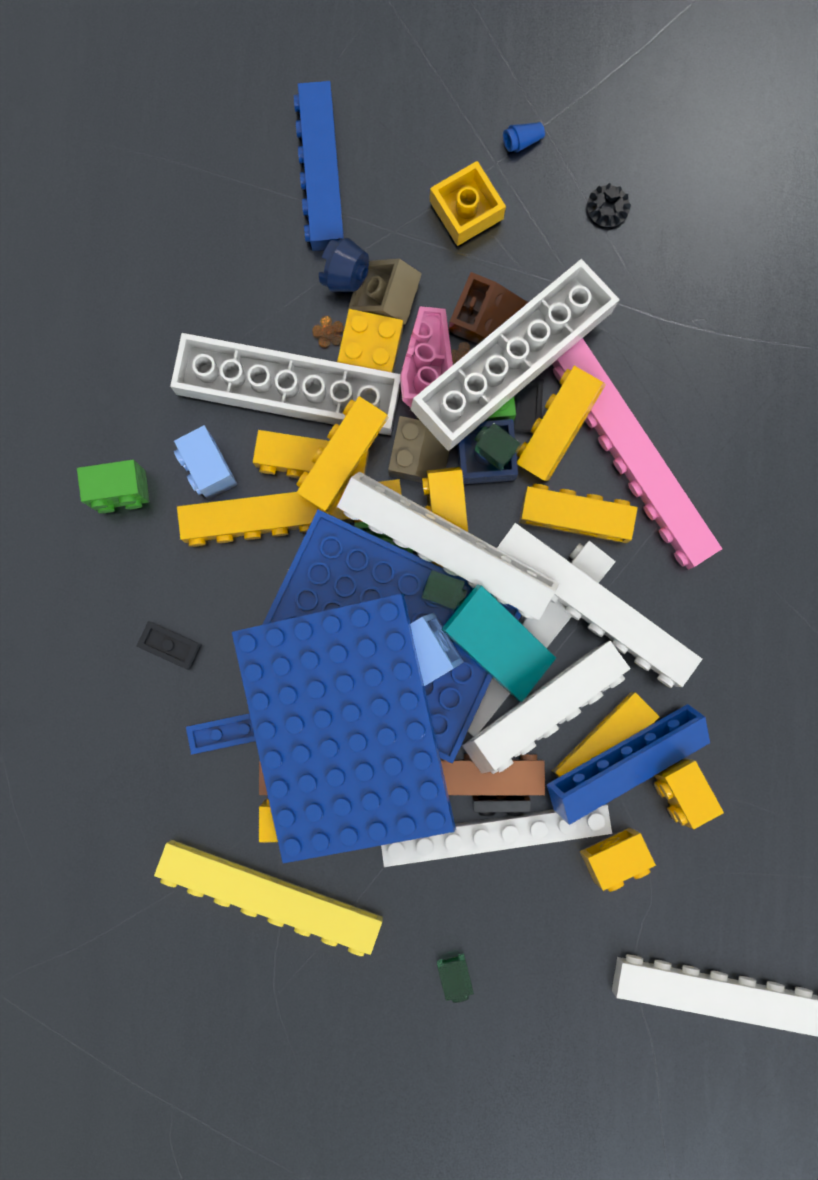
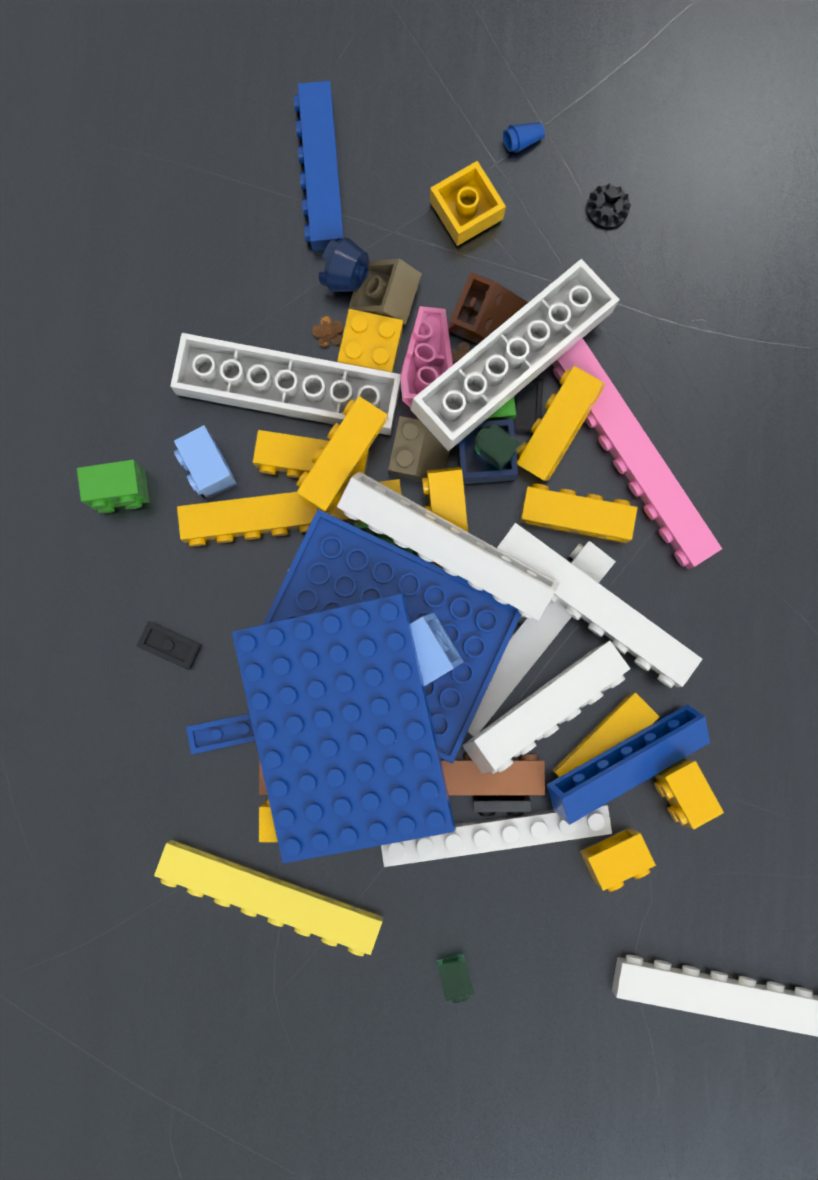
(443, 591): clear green brick -> none
(499, 643): teal tile -> none

